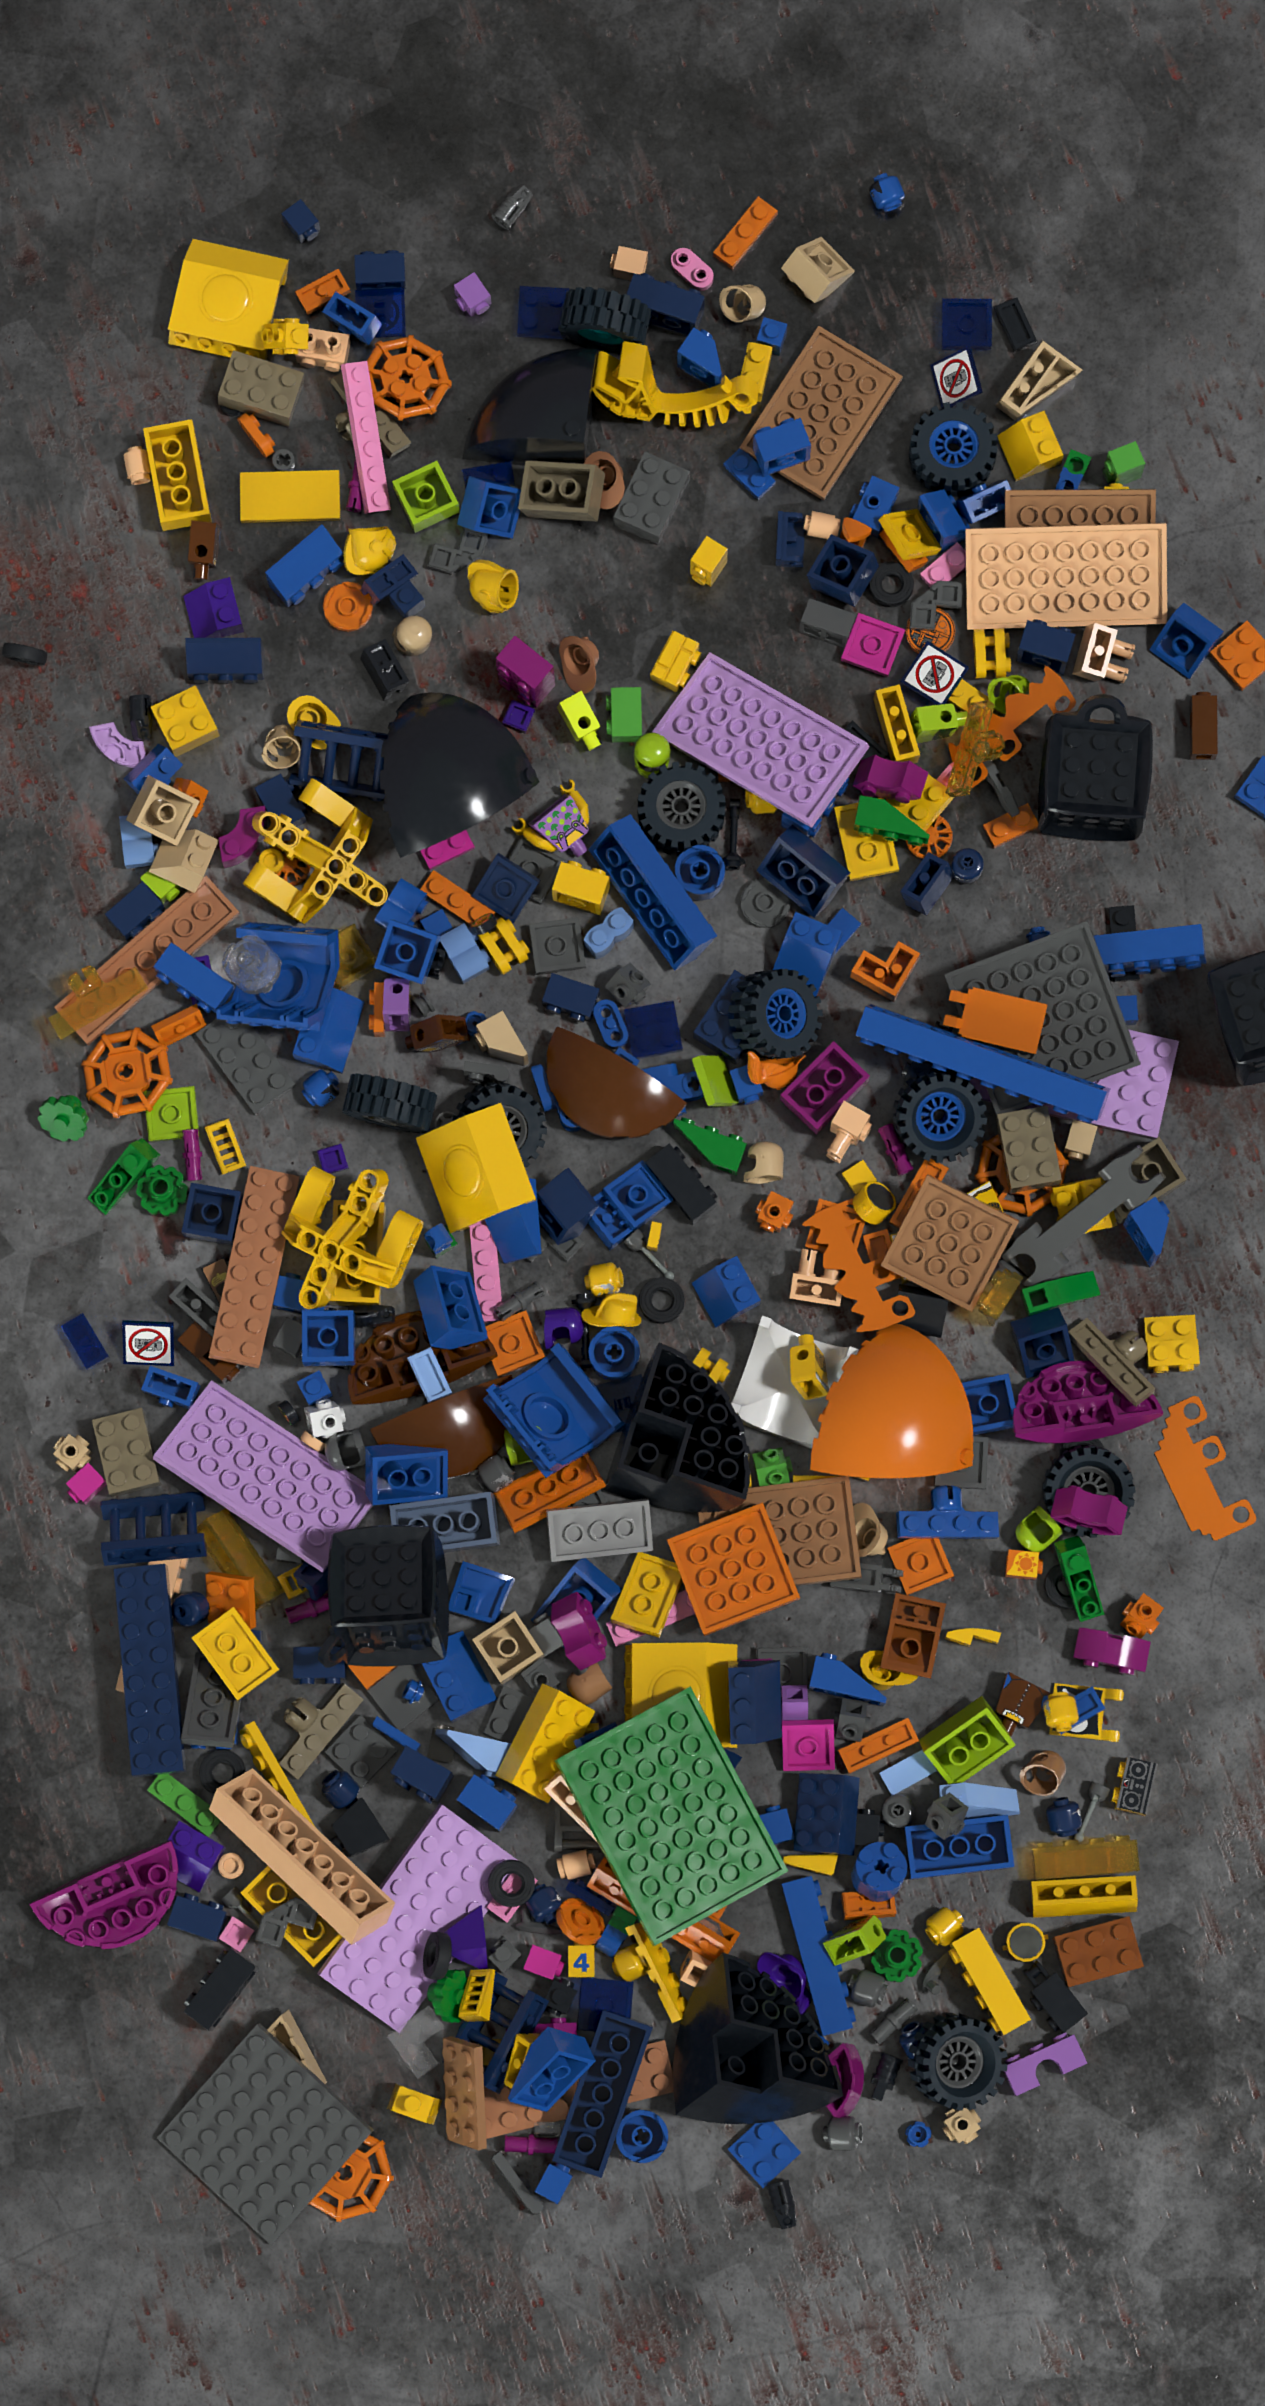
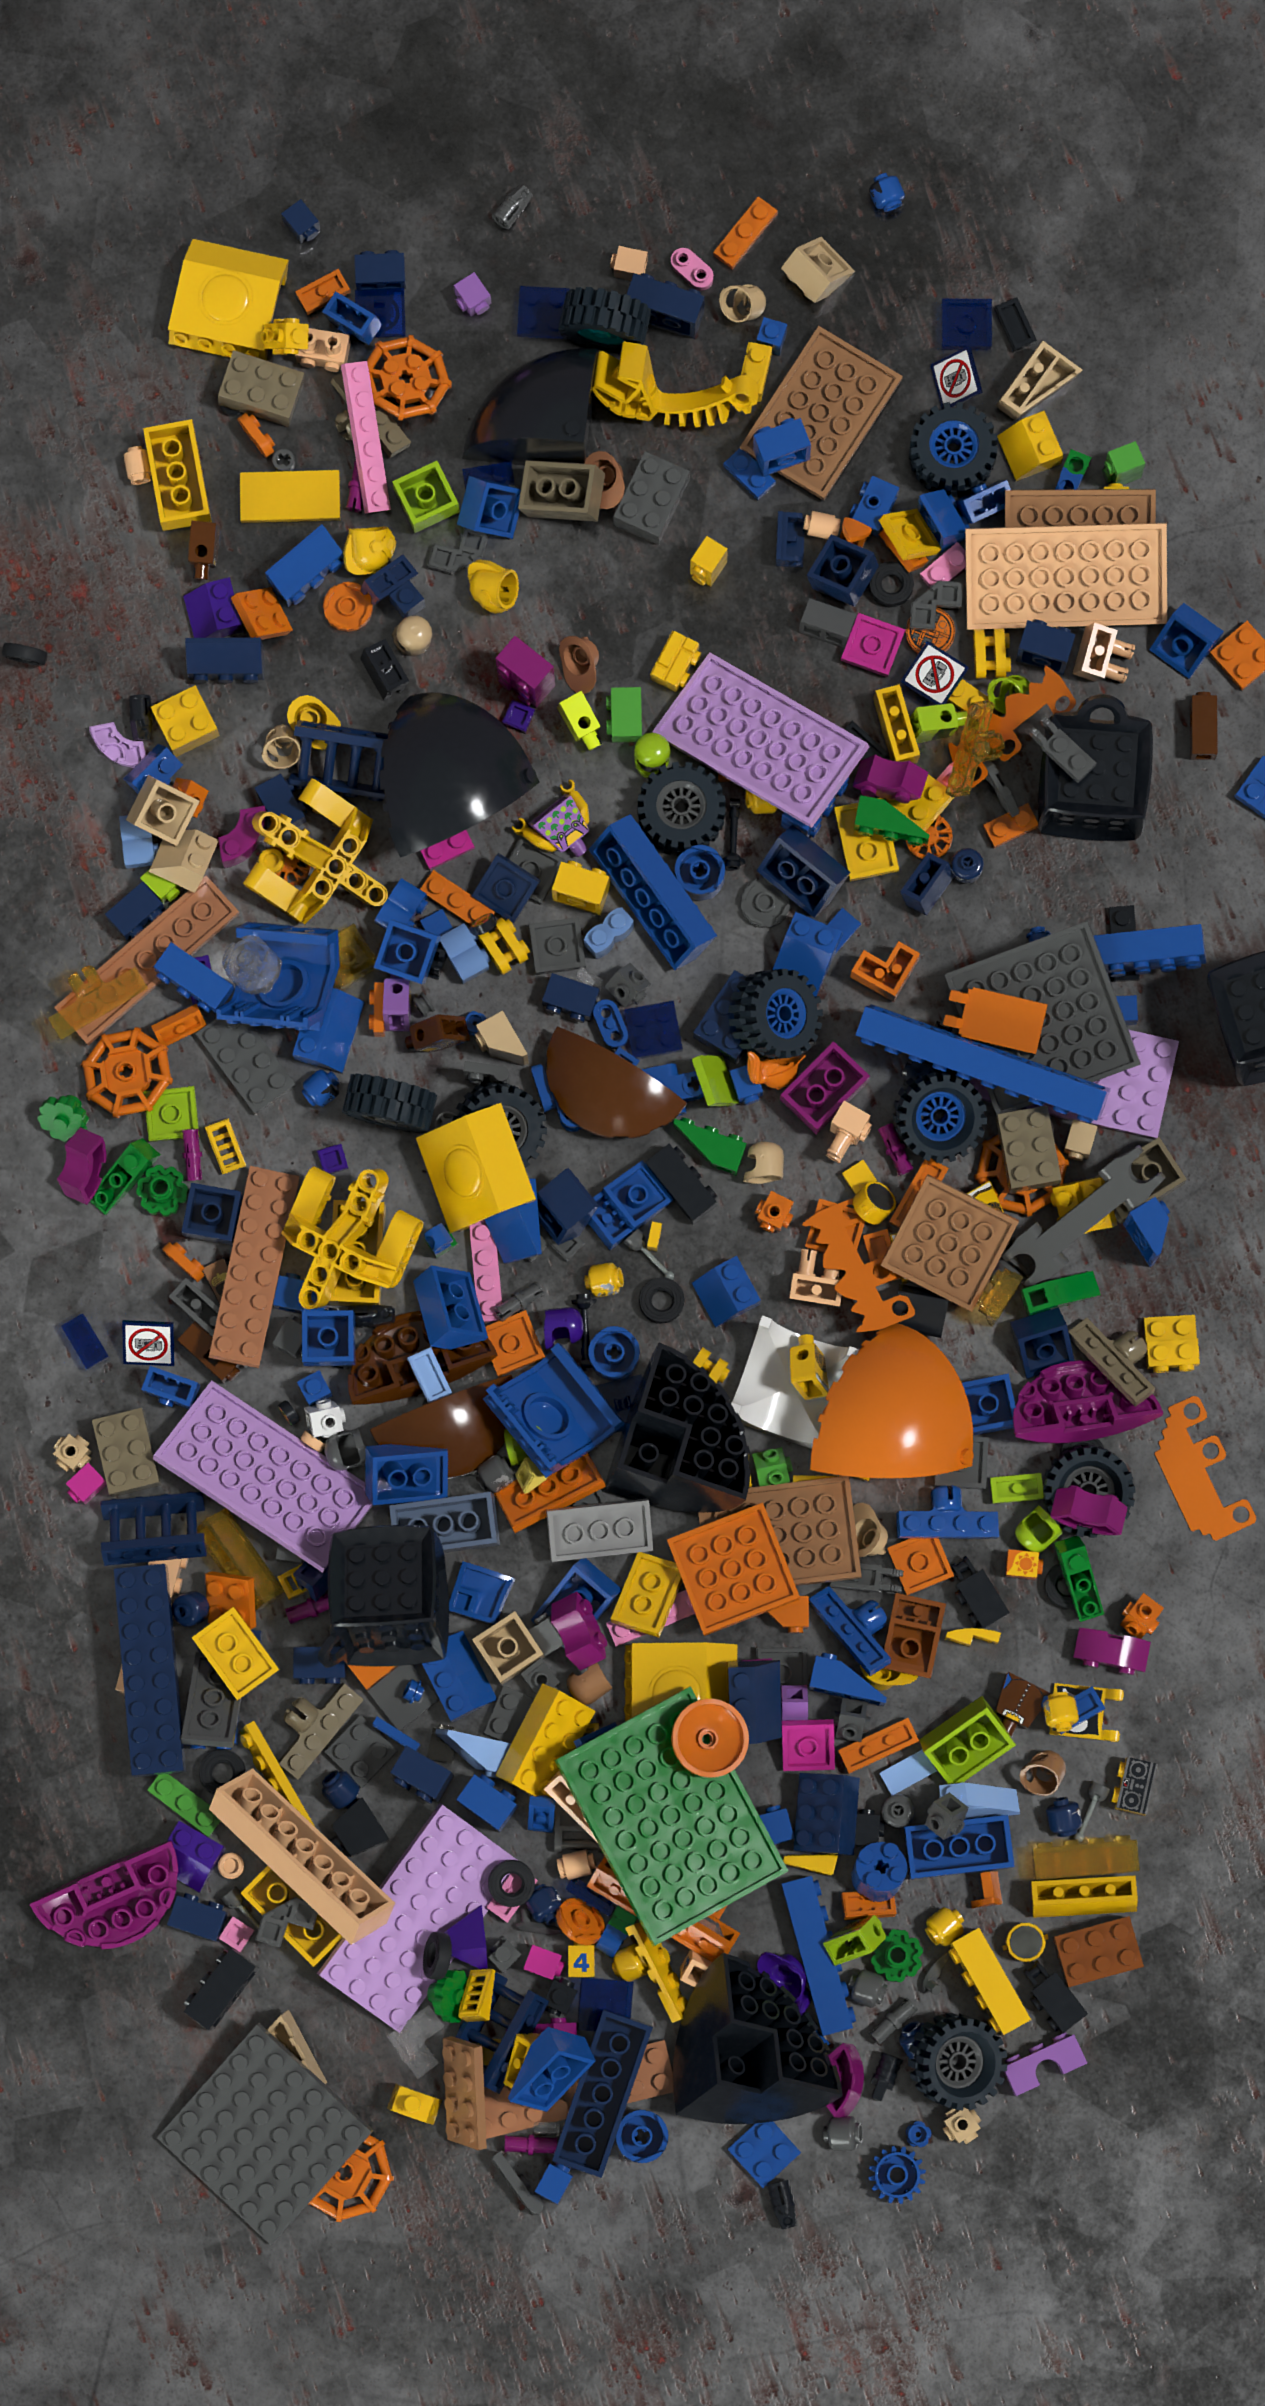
(83, 1164): none -> magenta brick
(177, 1254): none -> orange plate
(261, 613): none -> orange plate
(529, 1475): none -> light yellow slope
(541, 1814): none -> blue plate
(589, 978): none -> clear tile
(614, 1310): yellow piece -> none
(700, 358): blue slope -> none
(726, 1732): none -> orange dish
(792, 1615): none -> orange slope
(854, 1627): none -> blue plate
(911, 2174): none -> blue gear
(978, 1595): none -> black brick
(991, 1890): none -> orange tile
(1016, 1488): none -> lime plate
(1063, 751): none -> dark grey hinge

